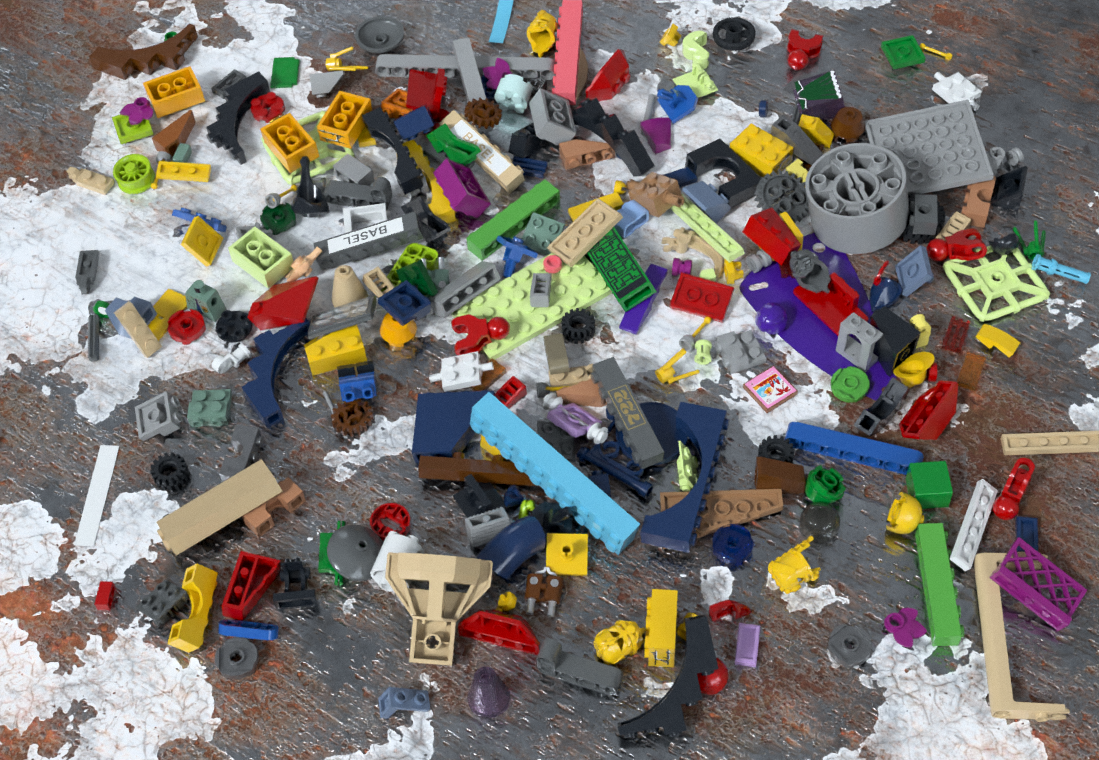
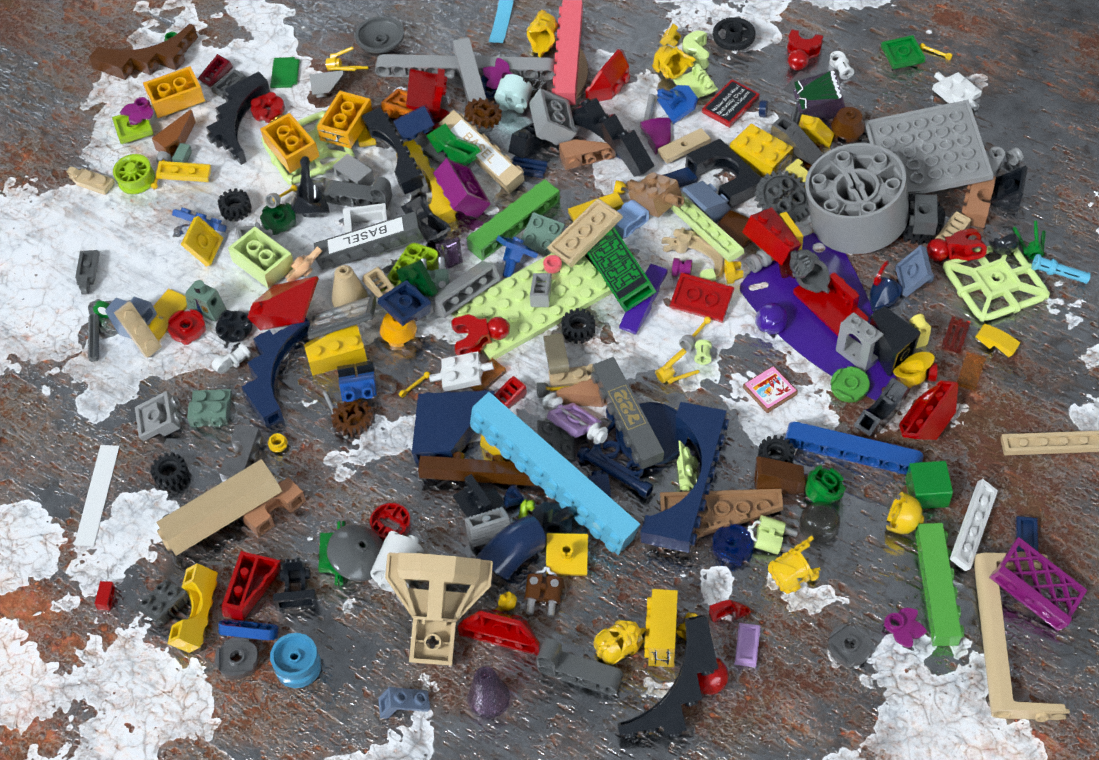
(214, 64): none -> dark red slope
(231, 198): none -> black tyre
(277, 438): none -> yellow plate
(295, 660): none -> dark azure wheel
(403, 393): none -> yellow hinge
(450, 250): none -> clear purple slope
(671, 61): none -> yellow helmet
(684, 145): none -> tan tile
(730, 103): none -> black tile
(733, 225): none -> reddish brown slope
(739, 351): light grey plate -> none
(770, 535): none -> yellowish green piece
(841, 64): none -> white connector
(1007, 505): red piece -> none

